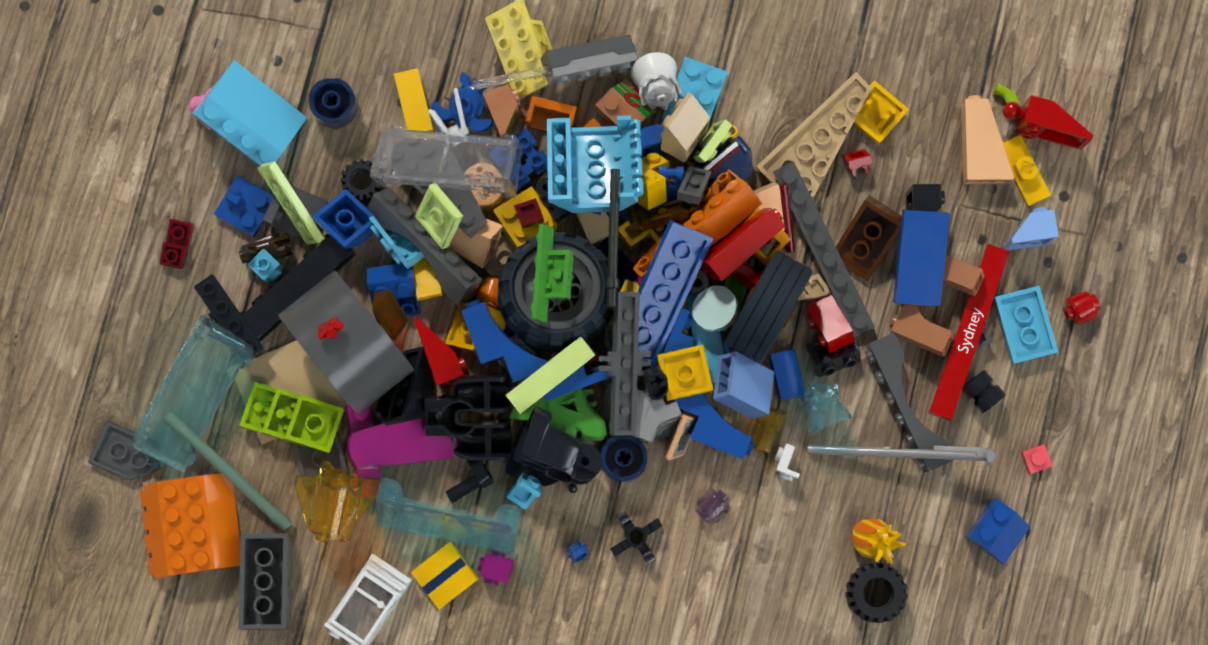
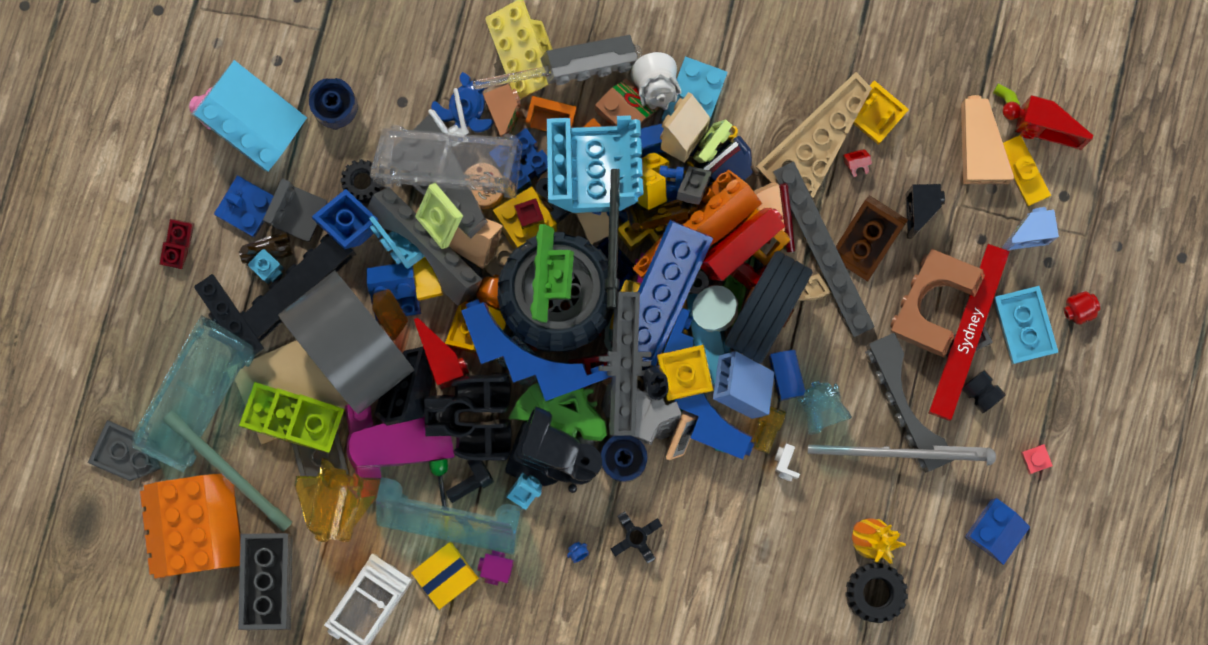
(290, 203): yellowish green tile -> none
(330, 329): red plant -> none
(413, 100): yellow piece -> none
(439, 469): none -> green hinge
(550, 375): yellowish green tile -> none
(713, 505): head -> none
(829, 363): black bracket -> none
(830, 324): brick -> none
(921, 257): blue tile -> none

